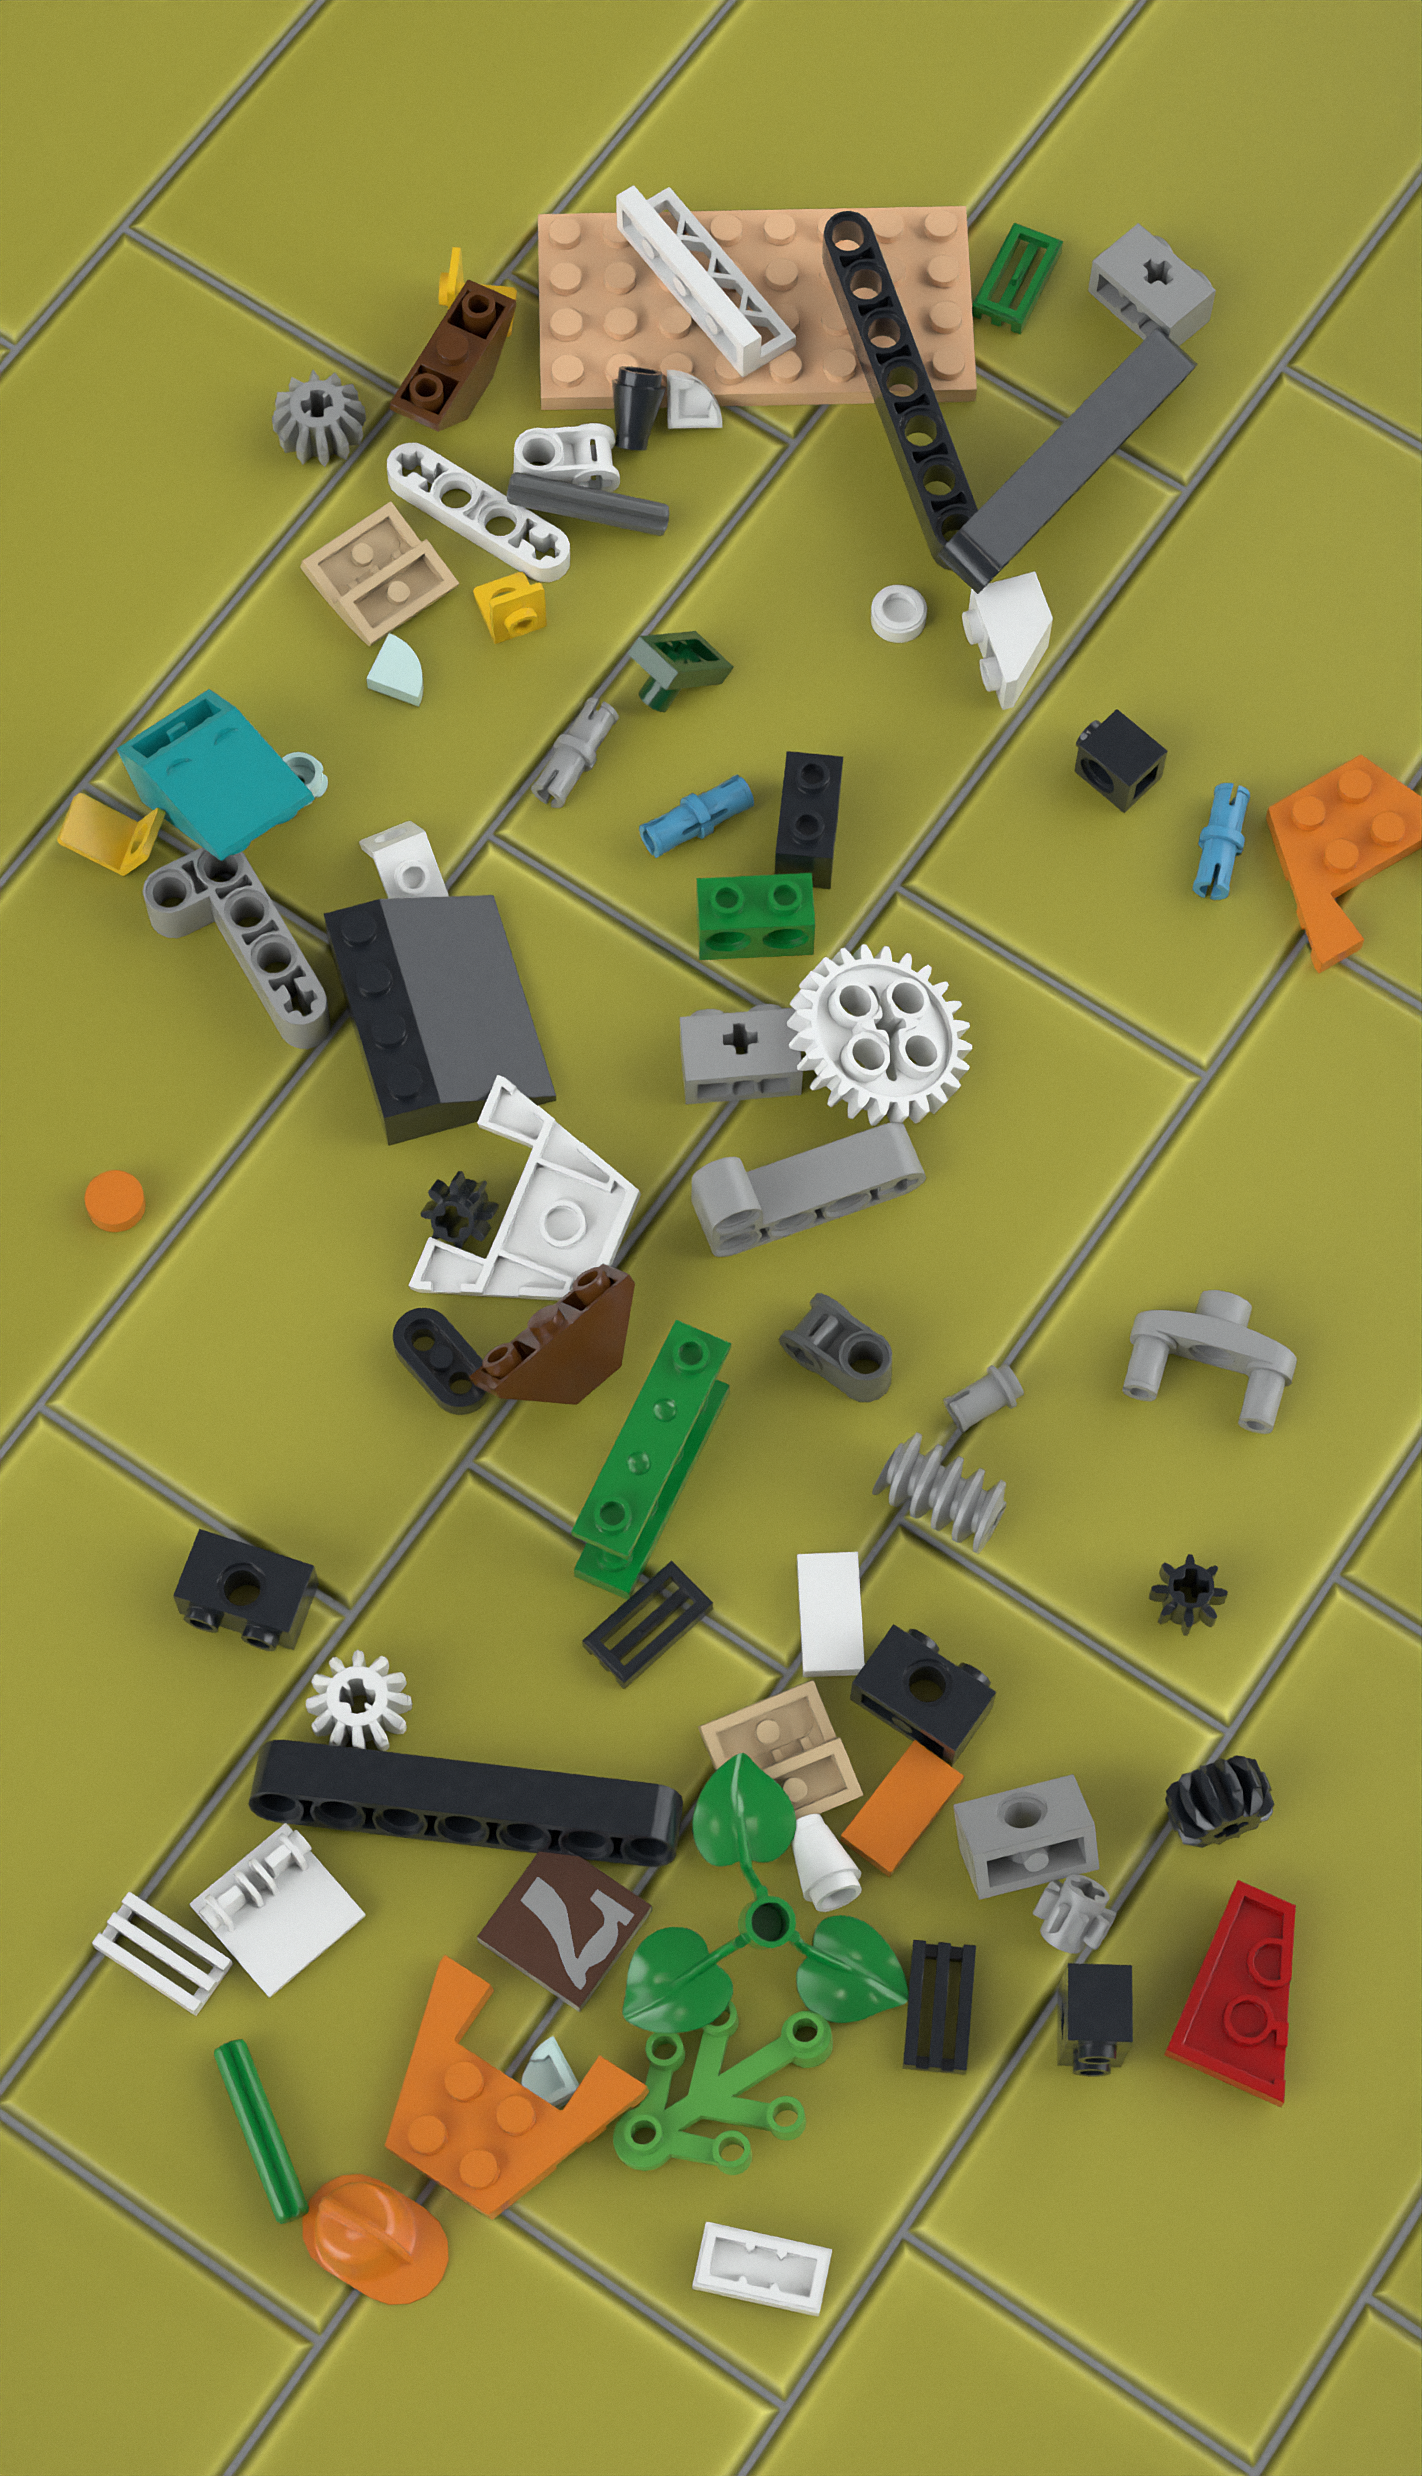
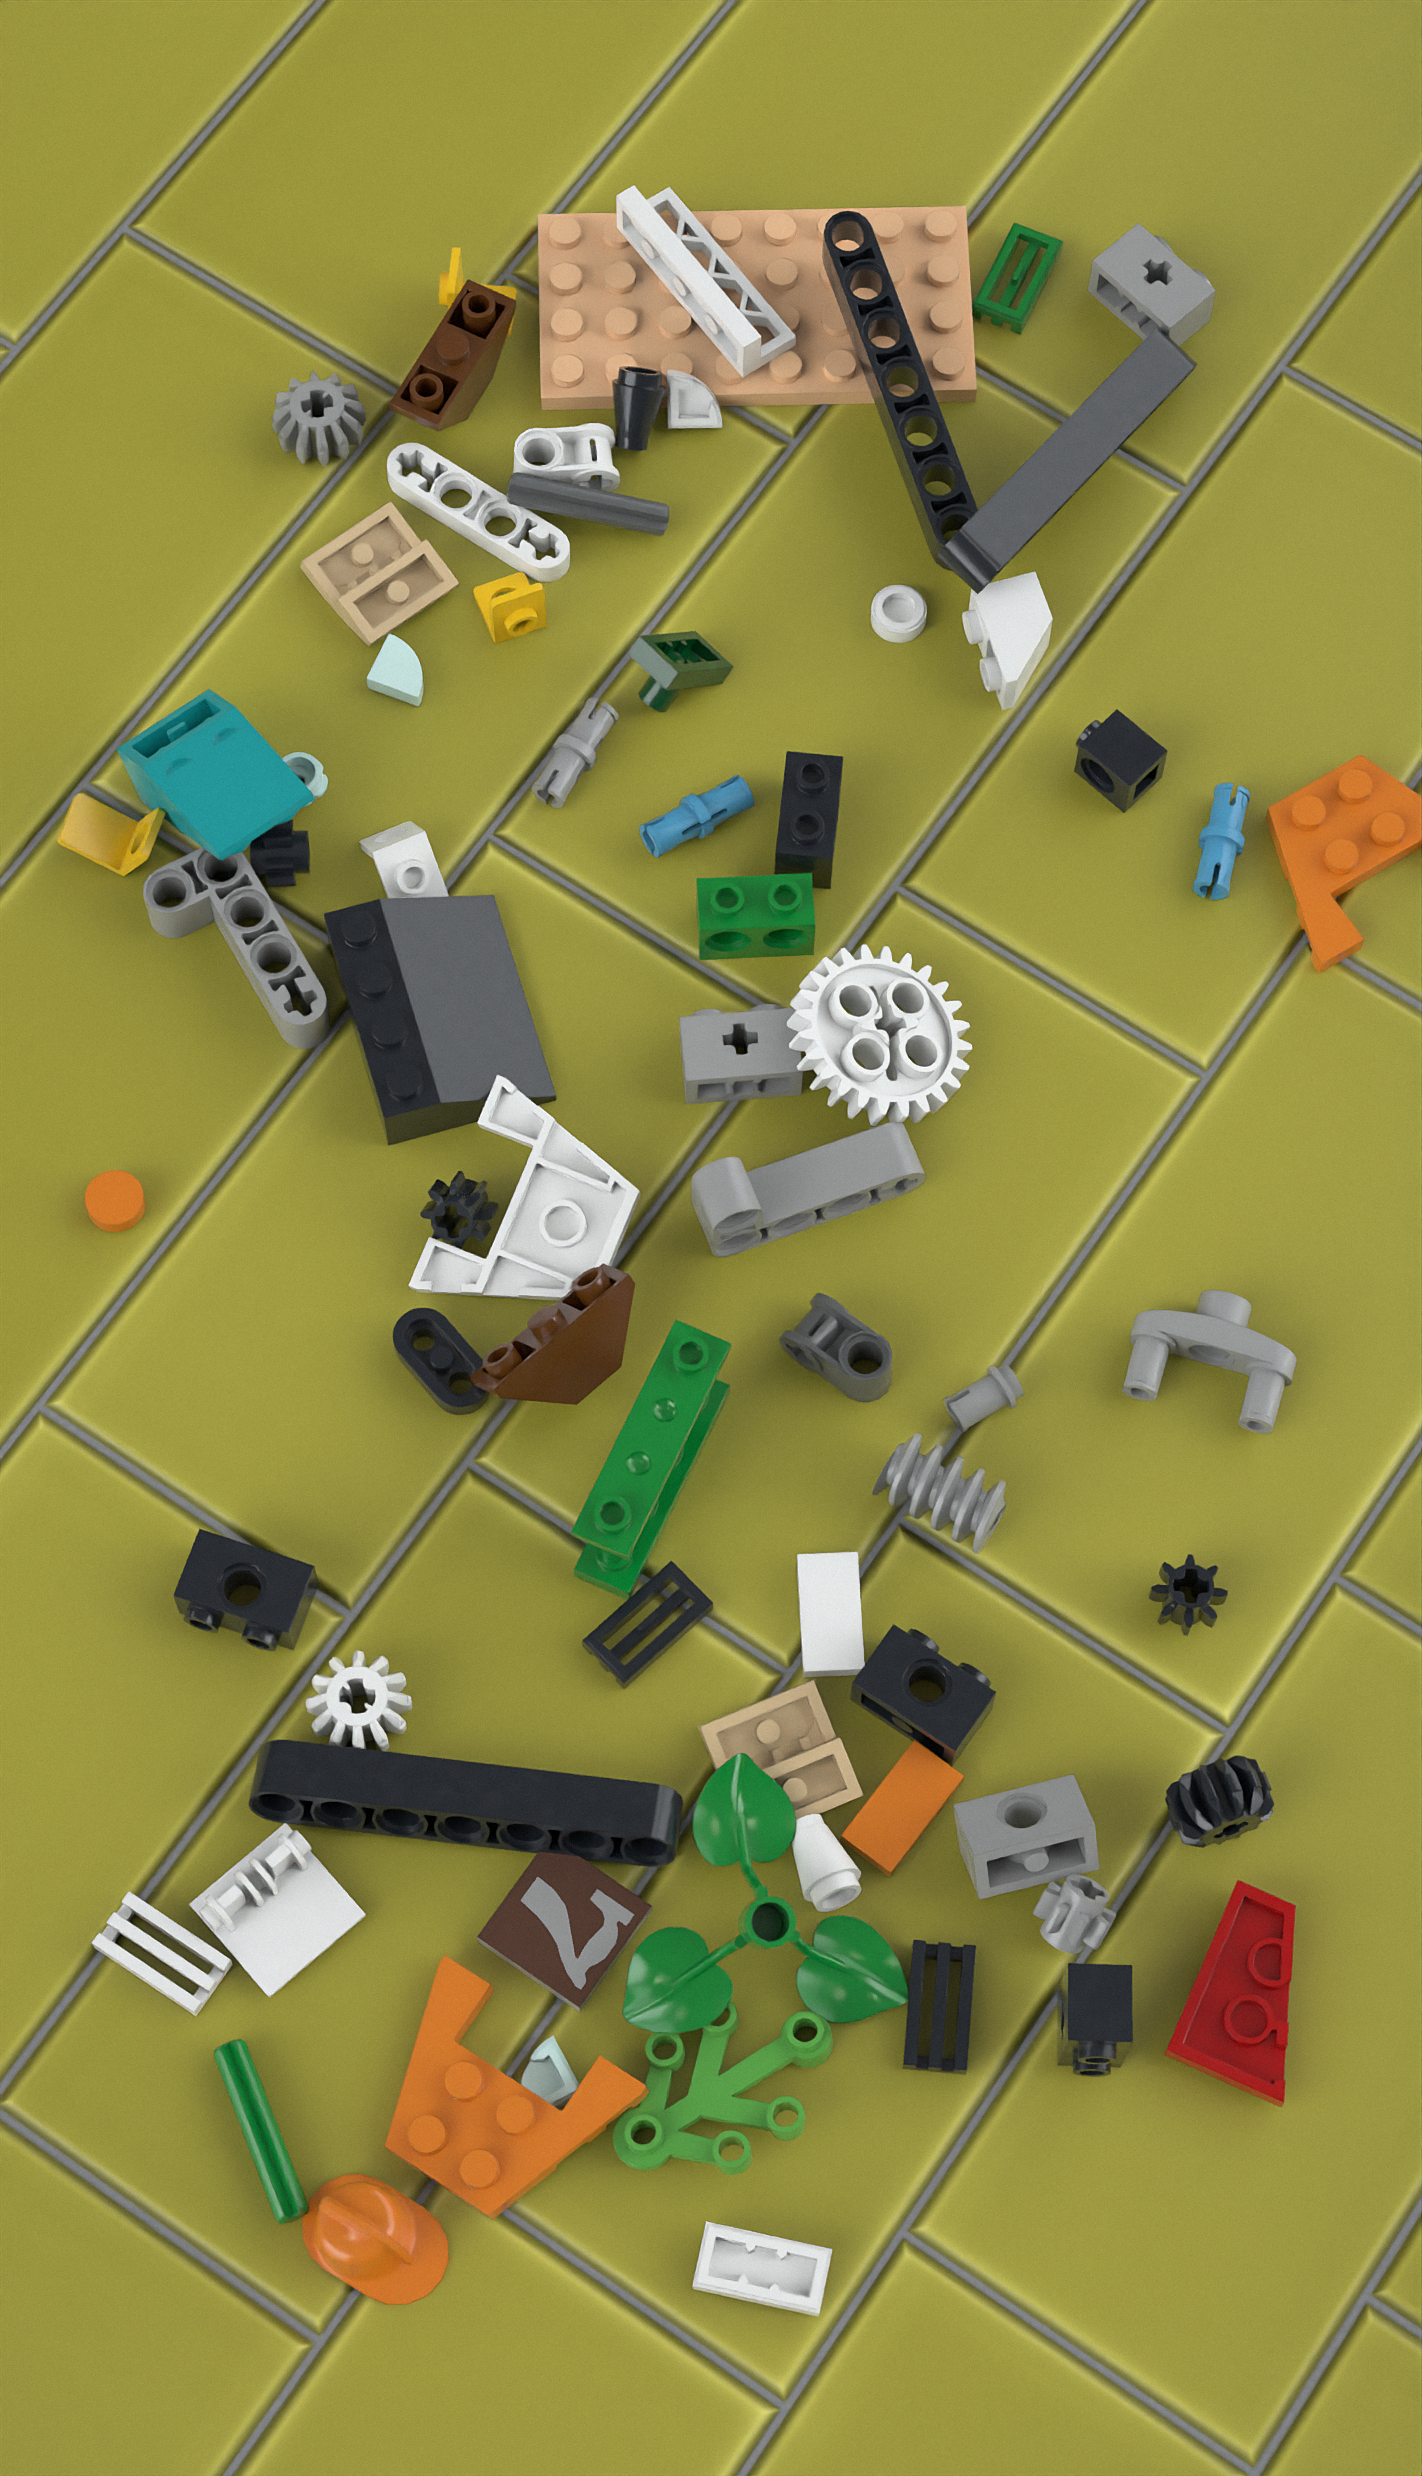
(281, 854): none -> black gear

